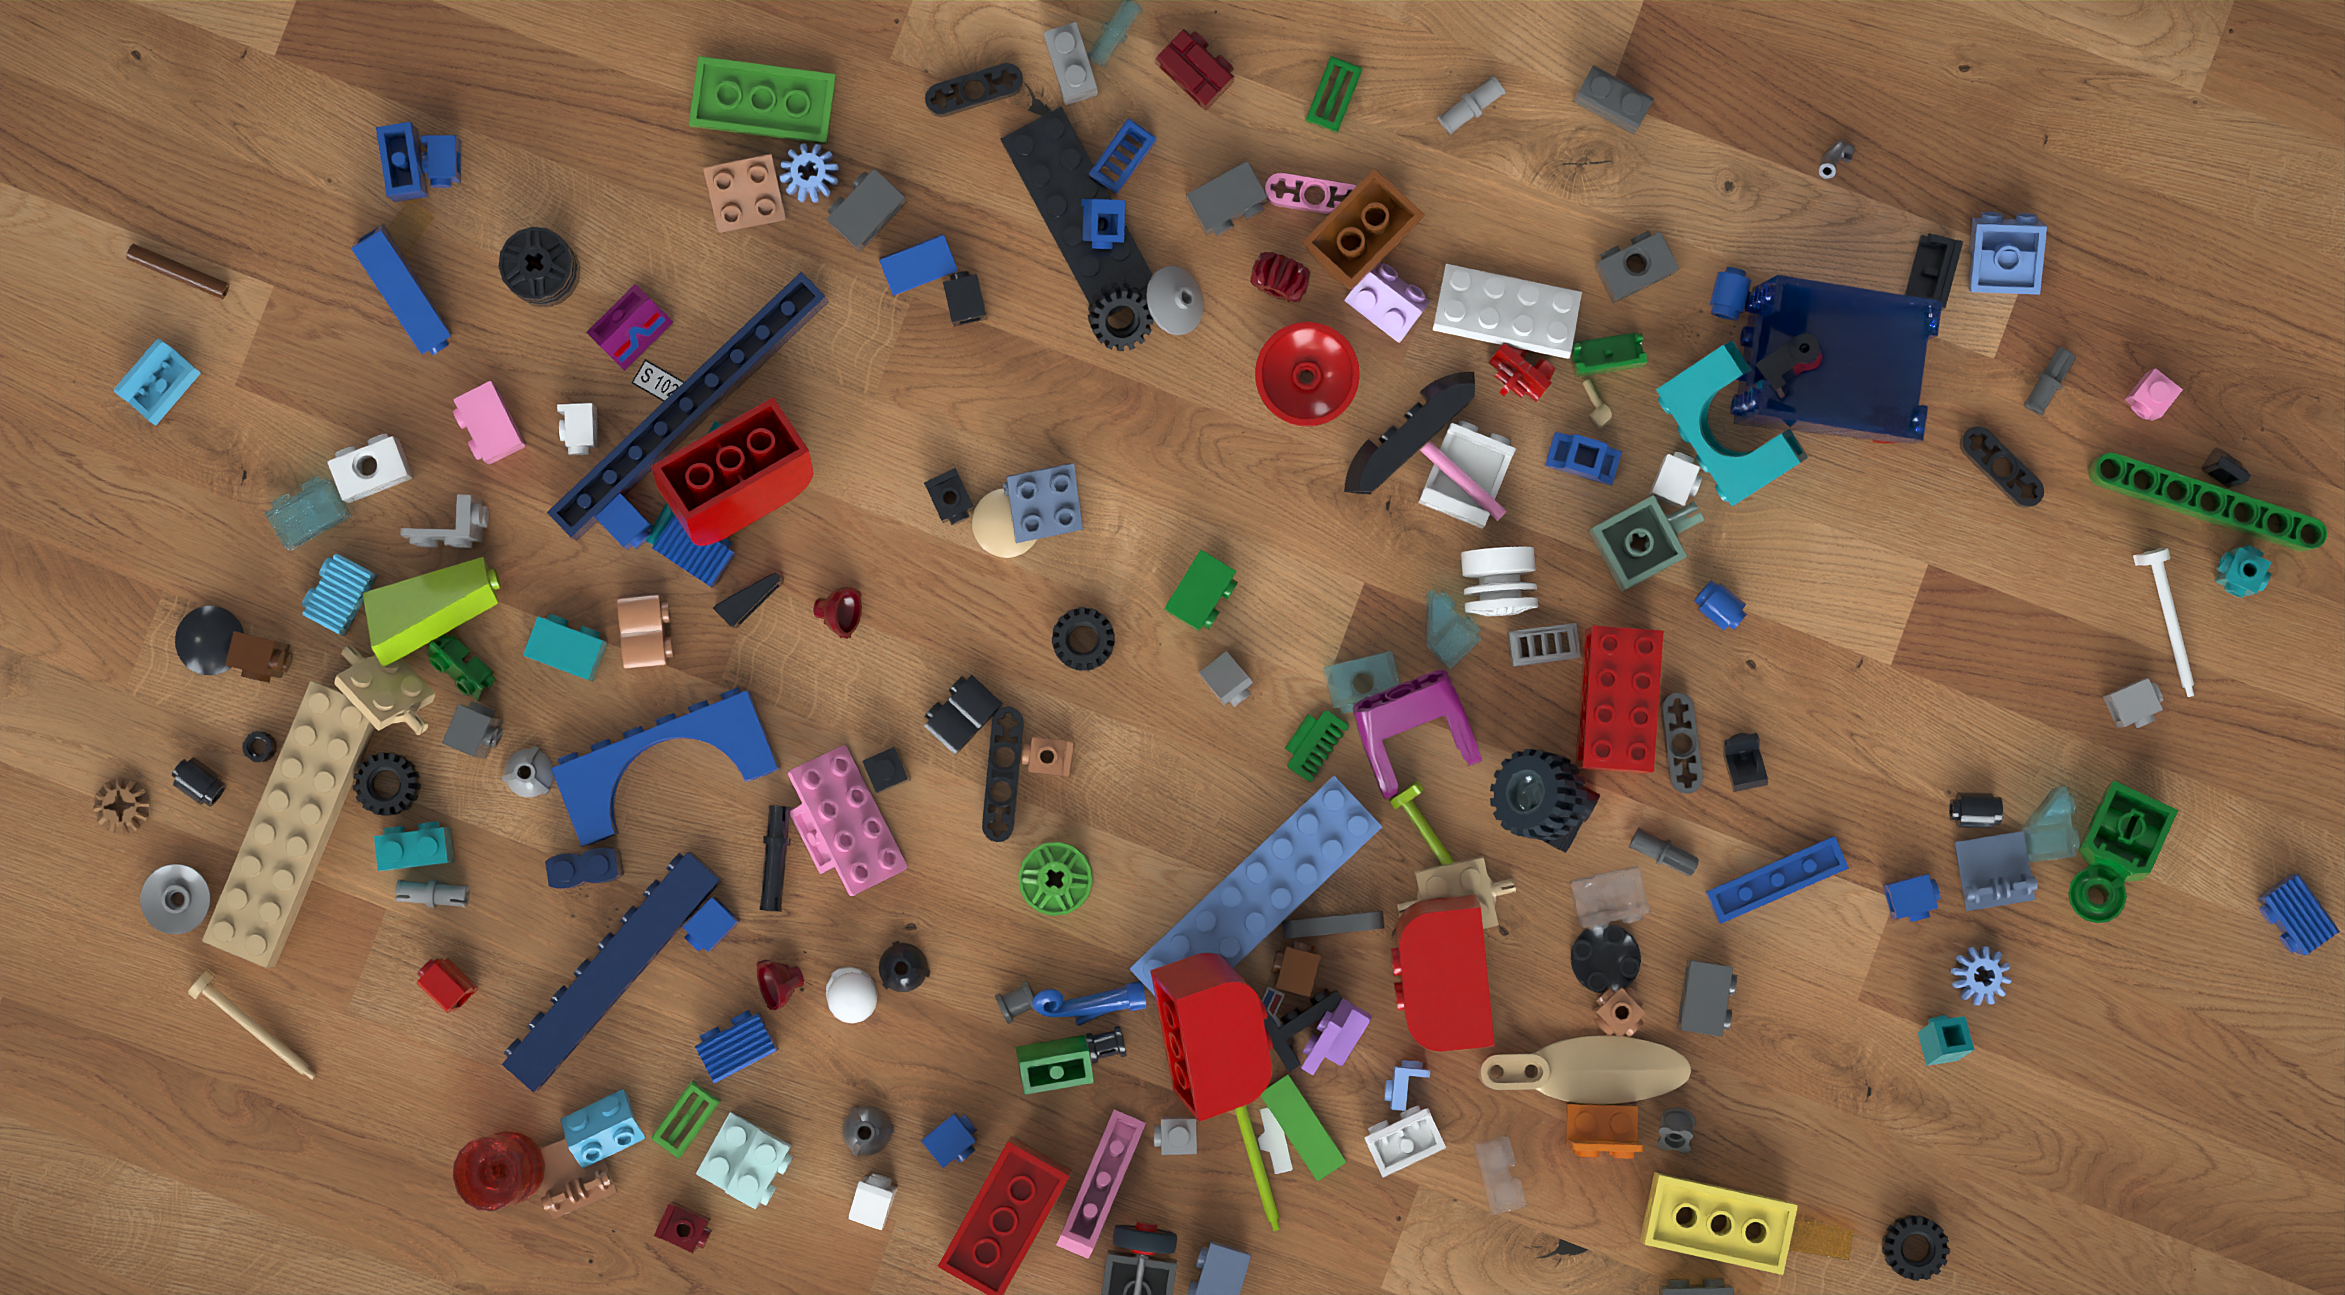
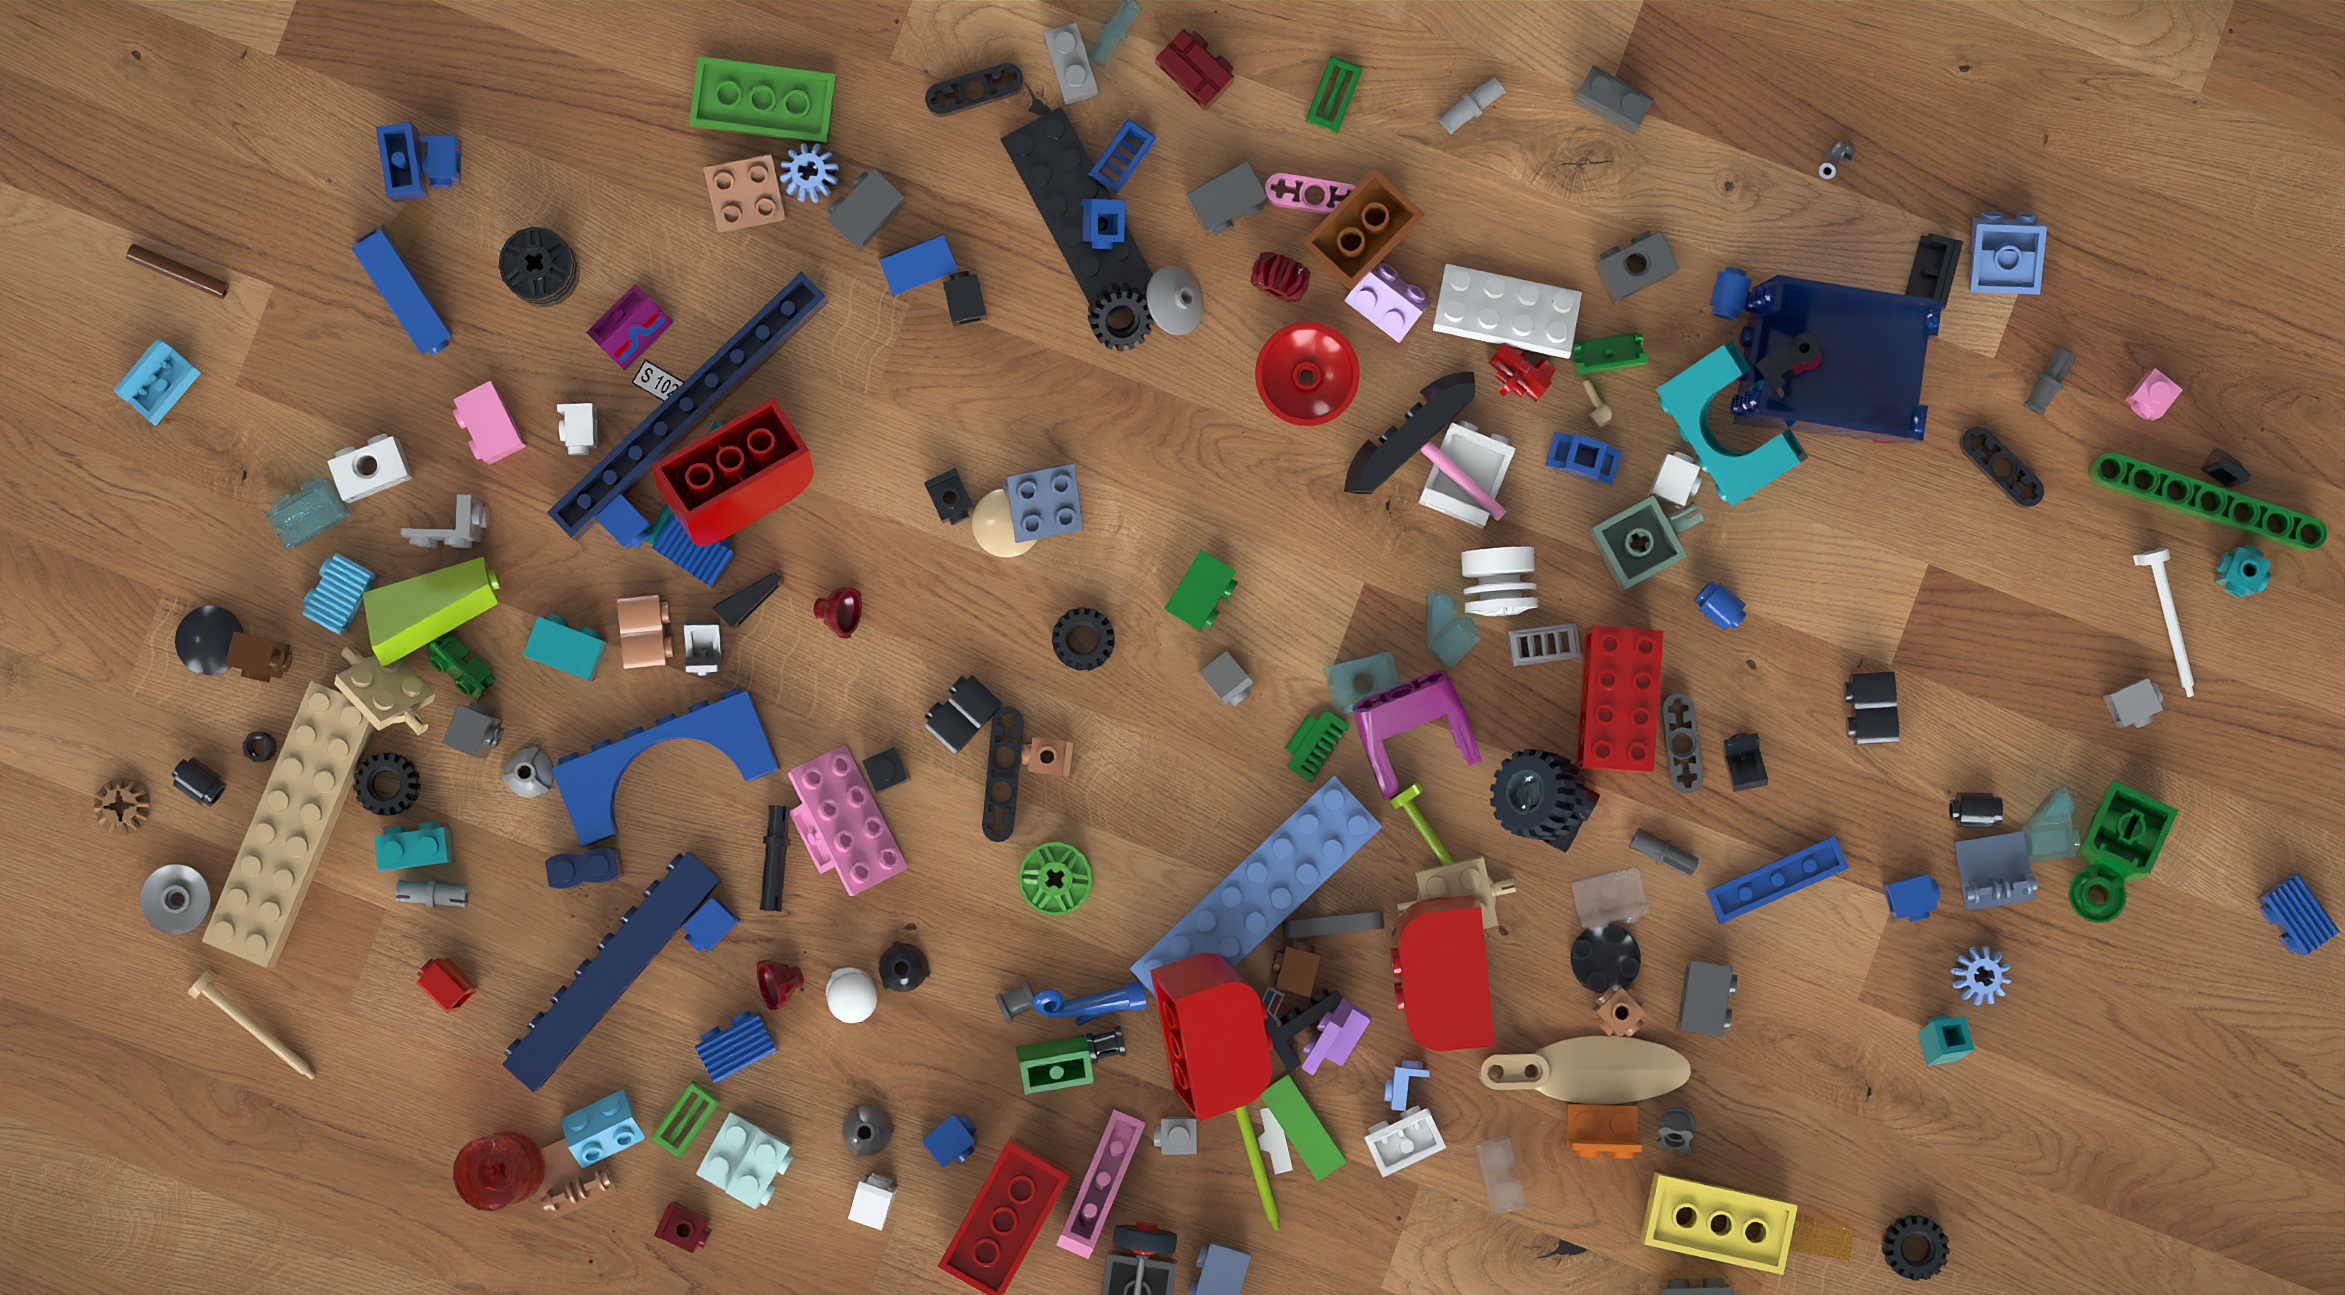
(703, 646): none -> flat silver bracket
(1872, 708): none -> black brick

